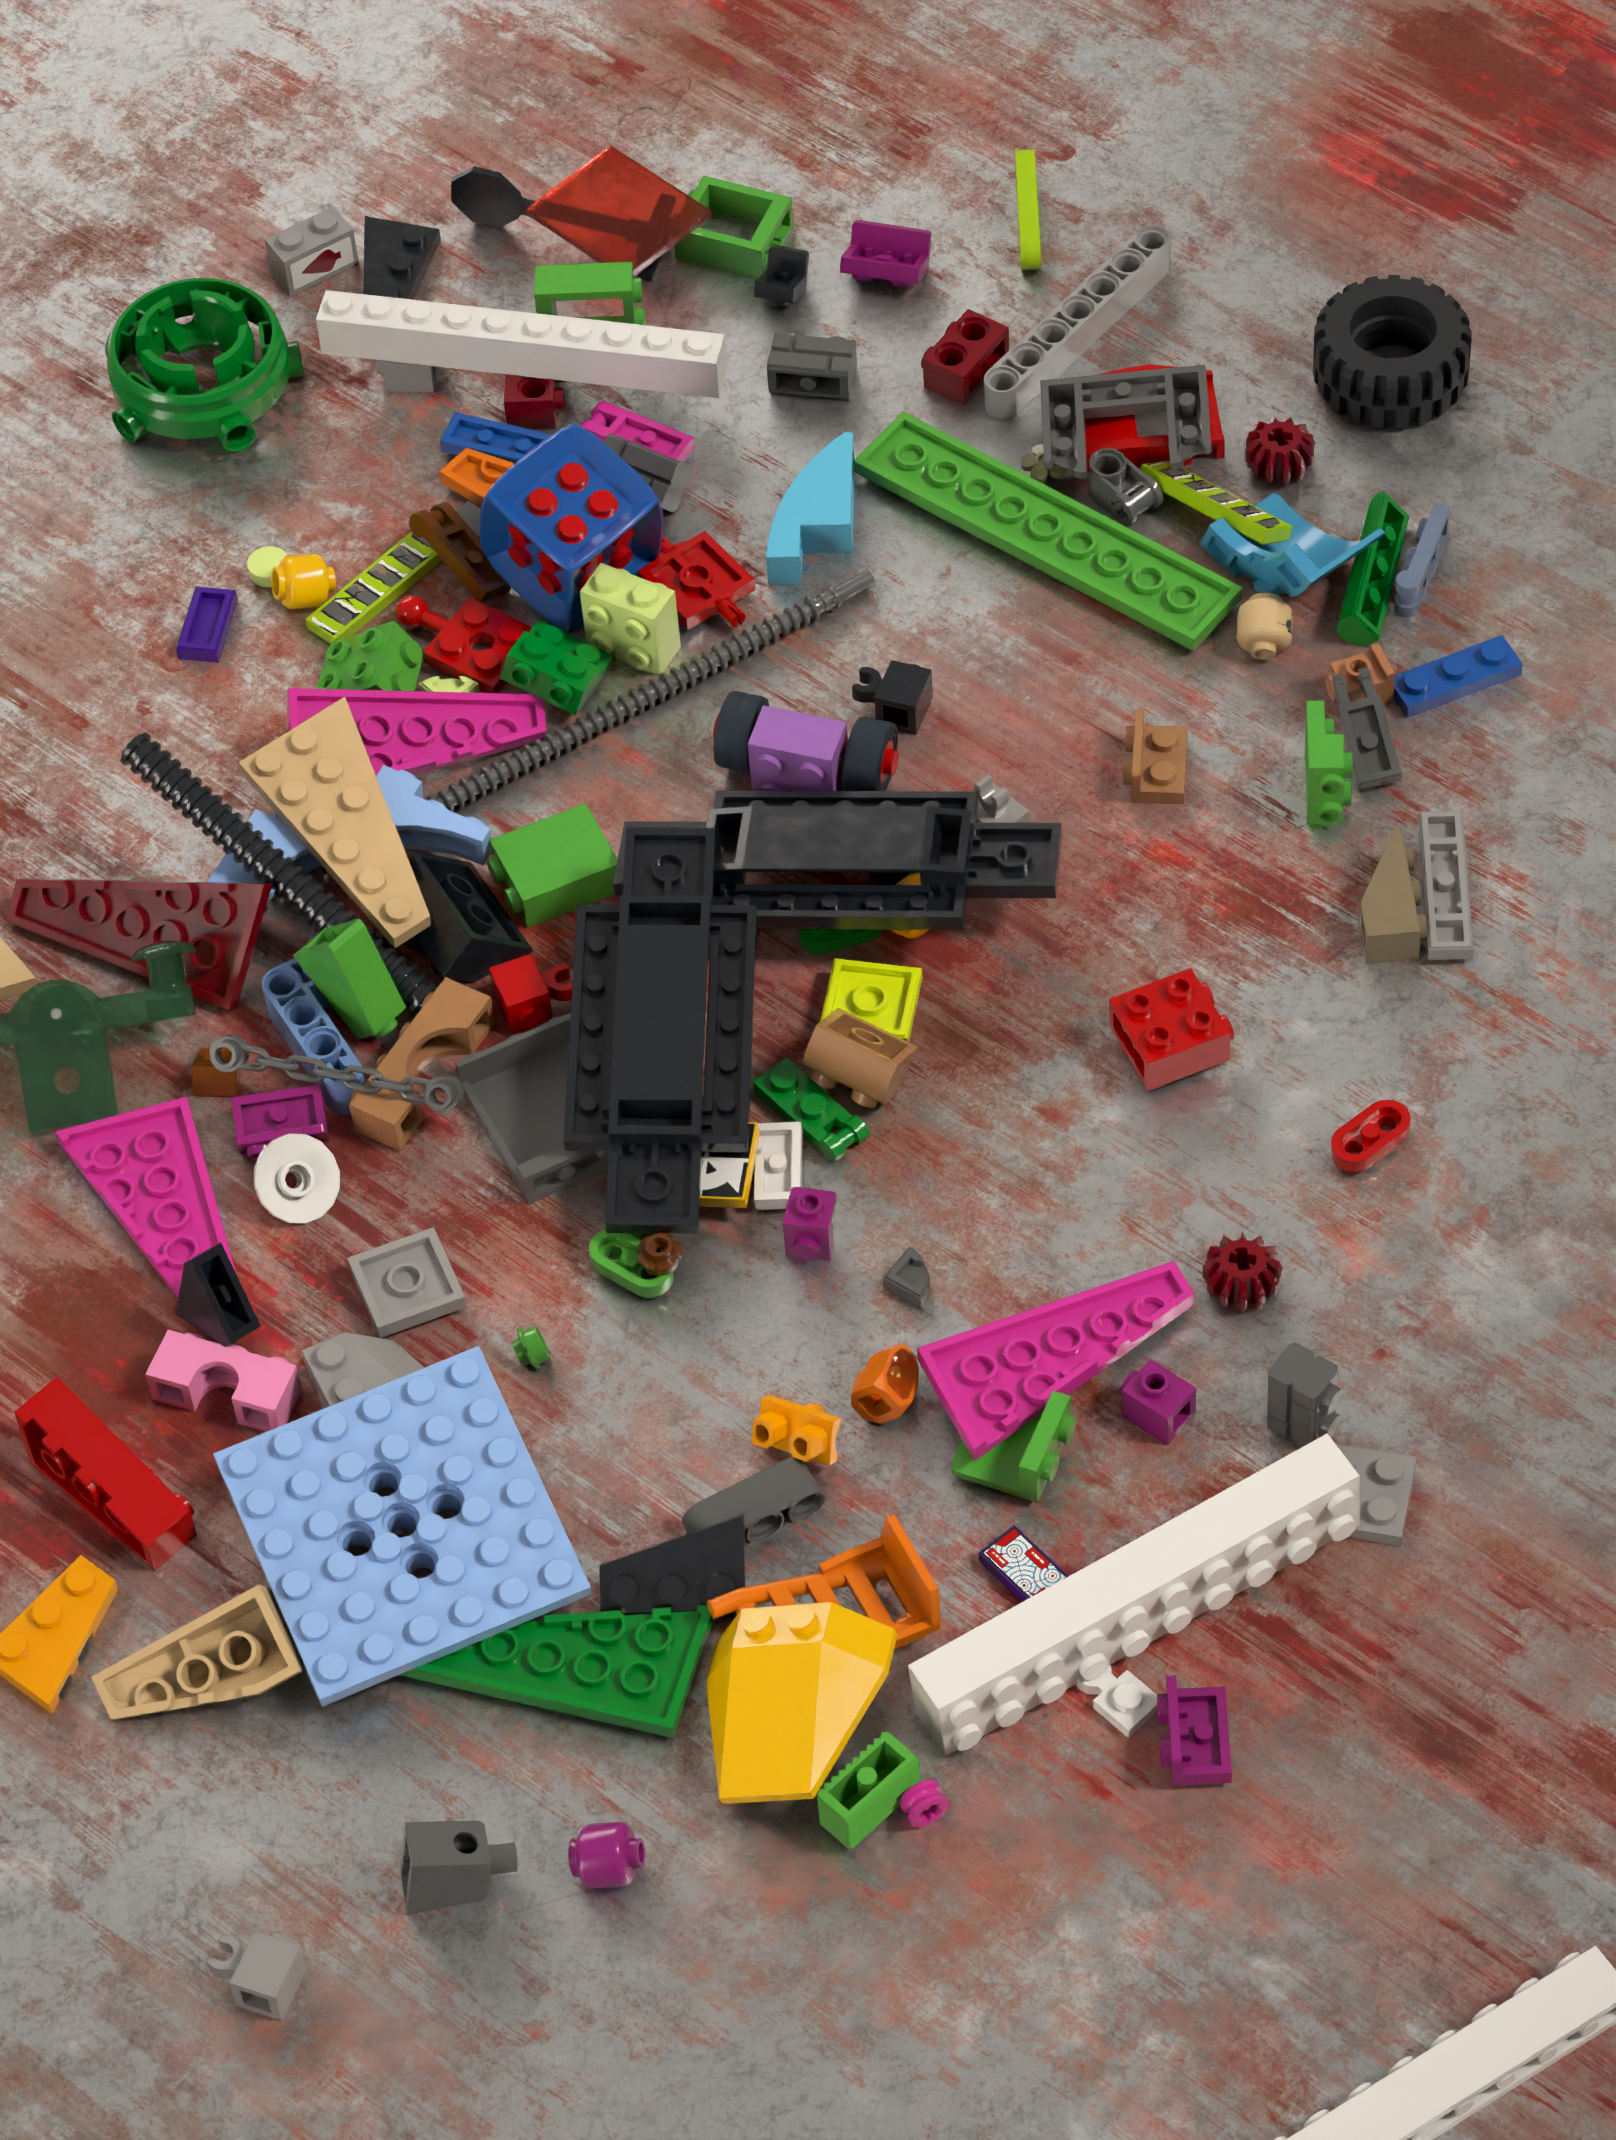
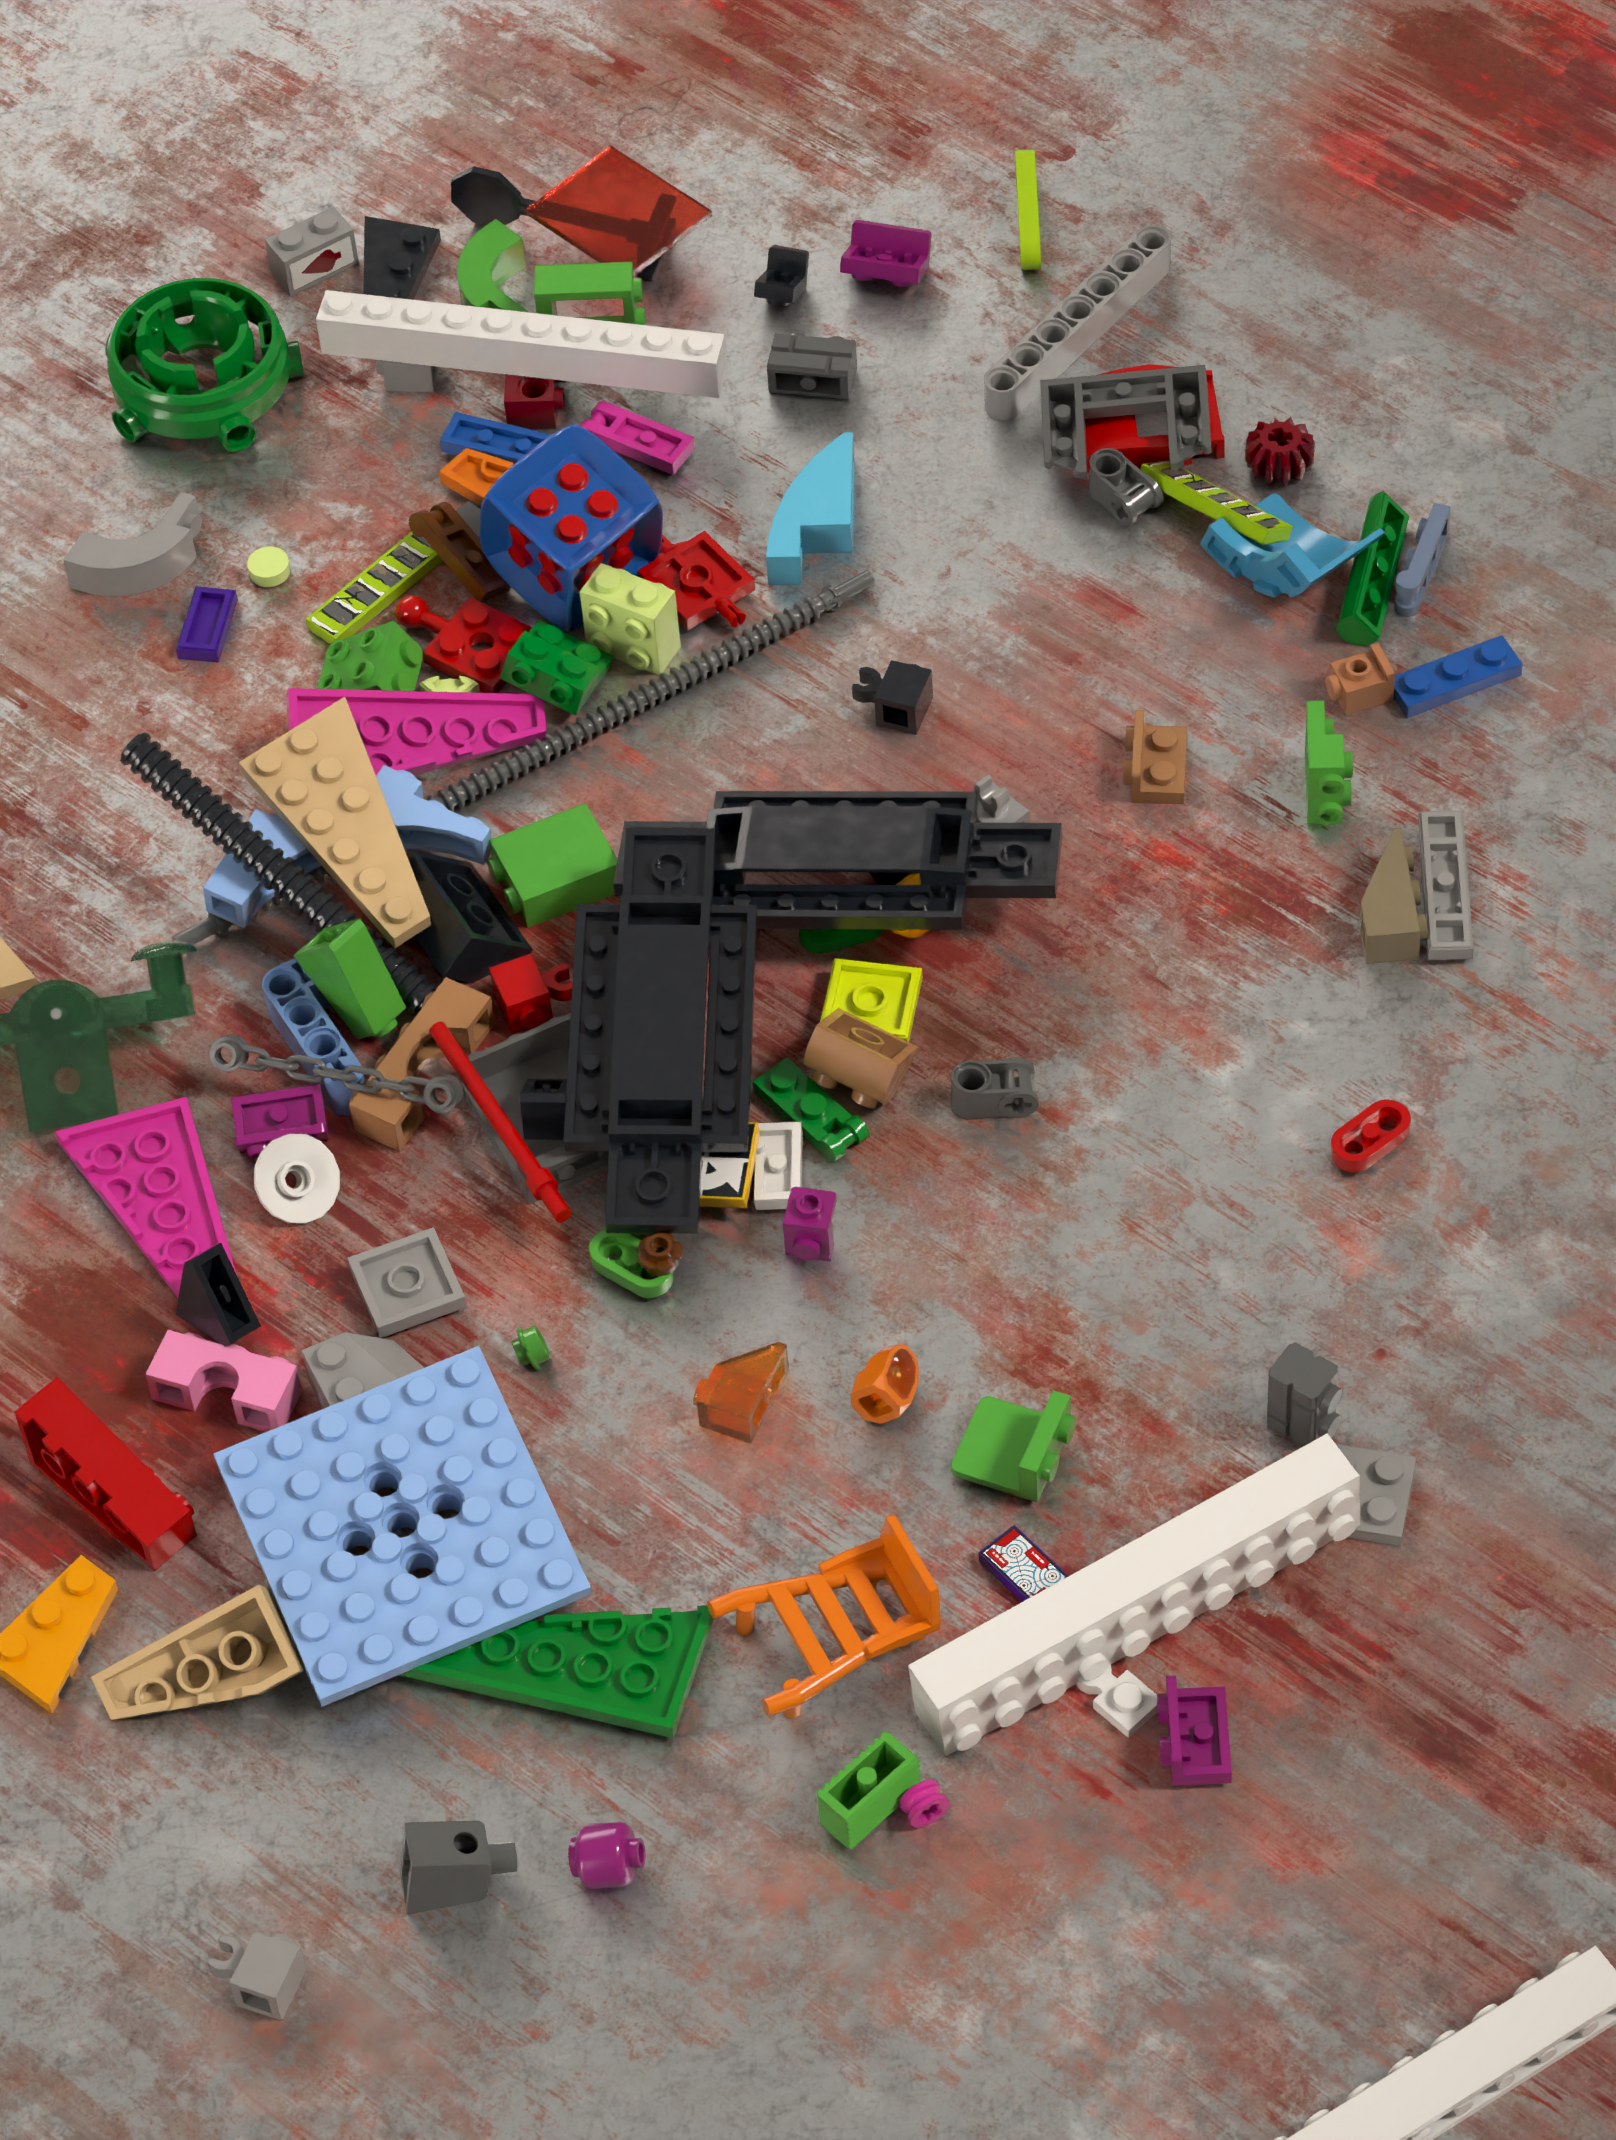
(124, 915): dark red wing -> none
(139, 563): none -> light grey arch
(209, 1080): dark orange slope -> none
(302, 581): yellow head -> none
(487, 263): none -> bright green arch
(539, 1179): none -> red bar
(543, 1109): none -> black slope
(662, 473): dark grey brick -> none
(677, 1571): black wing -> none
(730, 252): bright green window -> none
(741, 1391): none -> clear orange slope
(768, 1499): dark grey beam -> none
(790, 1695): yellow wedge -> none
(796, 1429): light orange hips -> none
(802, 750): brick -> none
(909, 1278): dark grey tile -> none
(963, 356): dark red brick -> none
(990, 1087): none -> dark grey piece
(1007, 1369): dark pink wing -> none
(1035, 463): olive plant -> none
(1049, 530): bright green plate -> none
(1158, 1401): magenta brick -> none
(1170, 1028): red brick -> none
(1242, 1272): dark red gear -> none
(1264, 626): tan head -> none
(1367, 733): dark grey hinge -> none
(1389, 388): black tyre -> none

